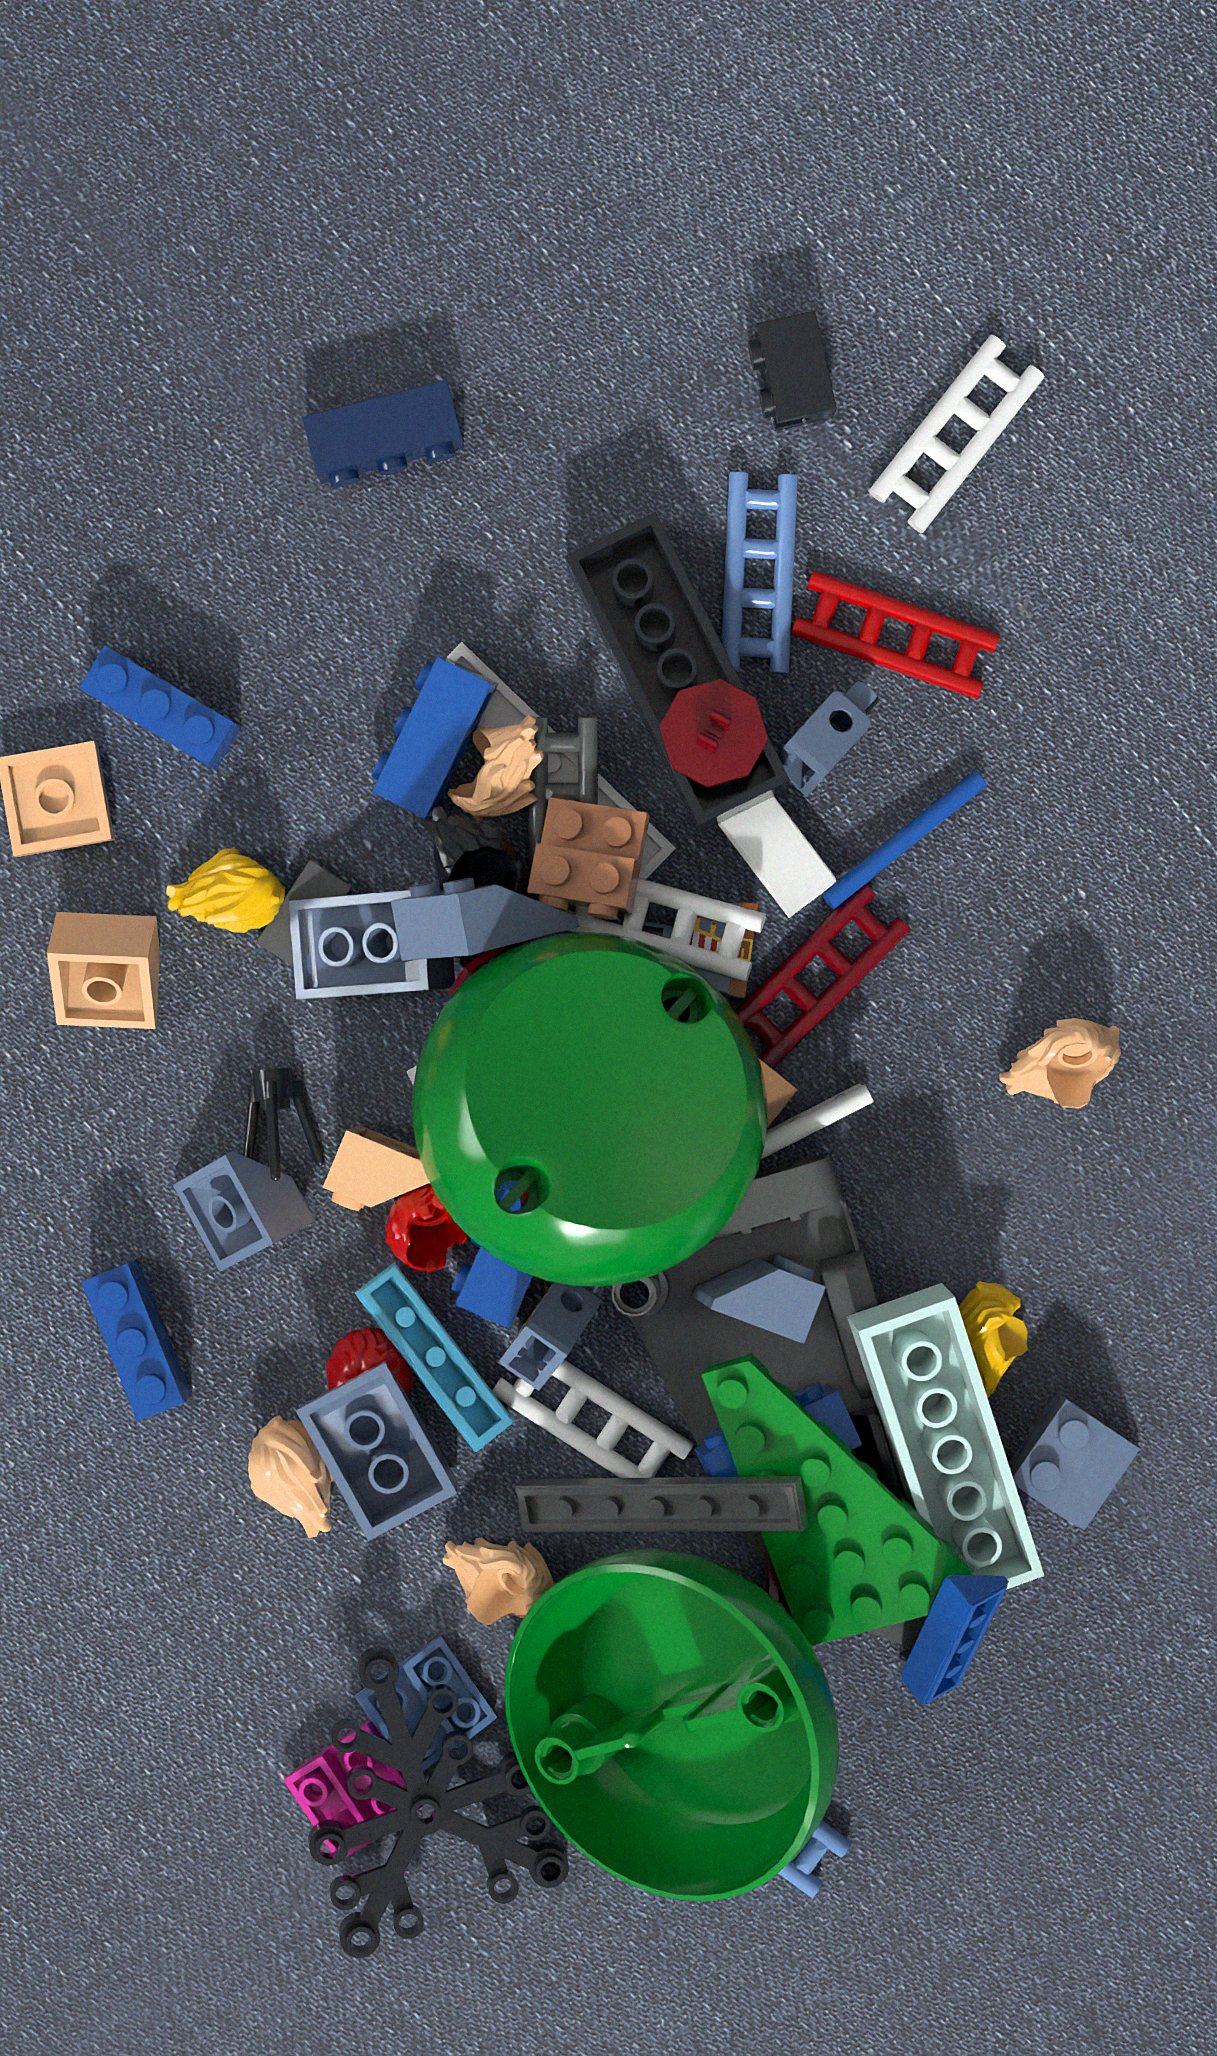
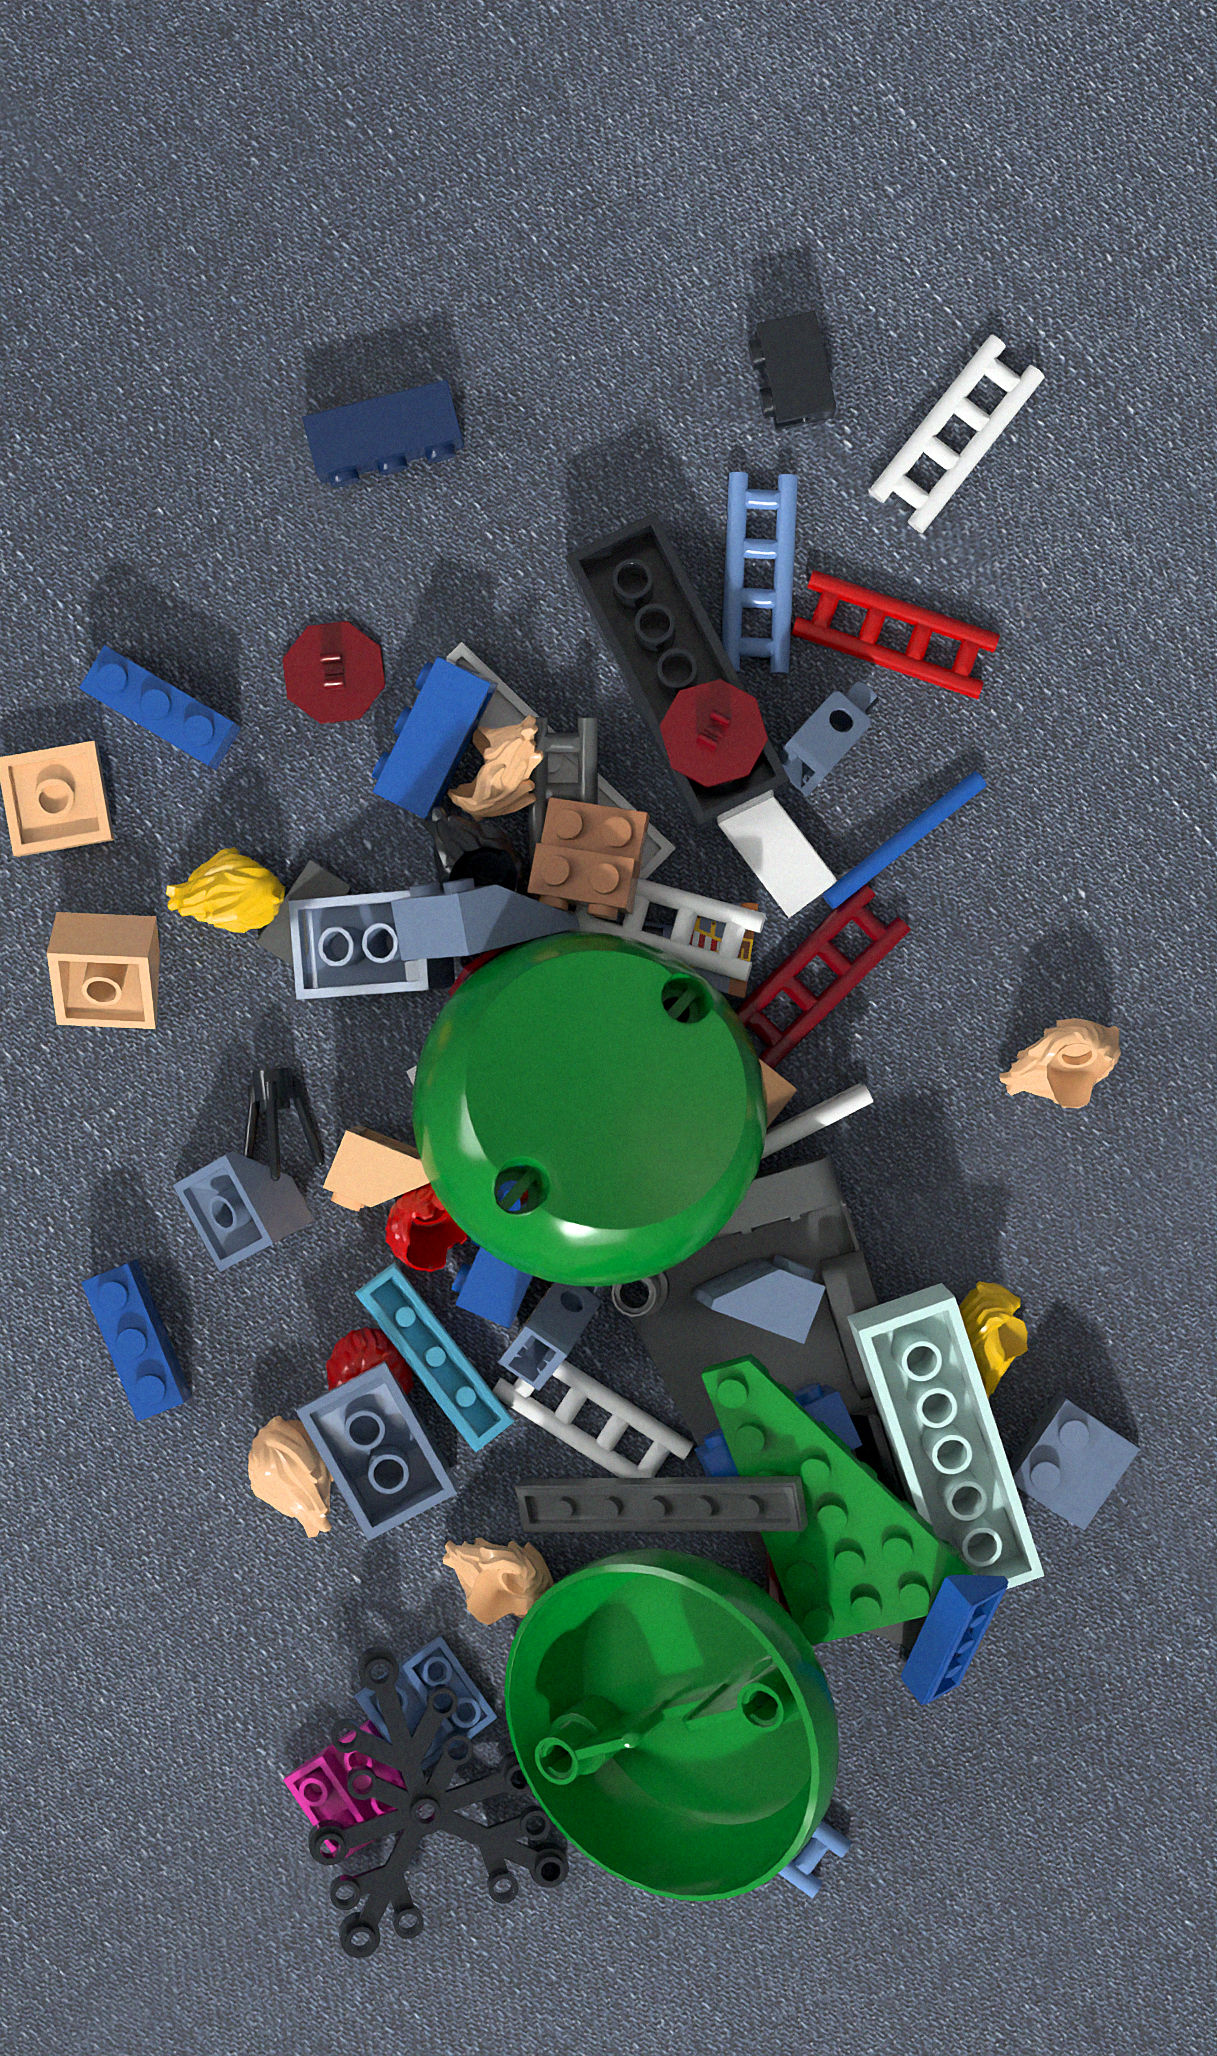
(333, 672): none -> dark red piece

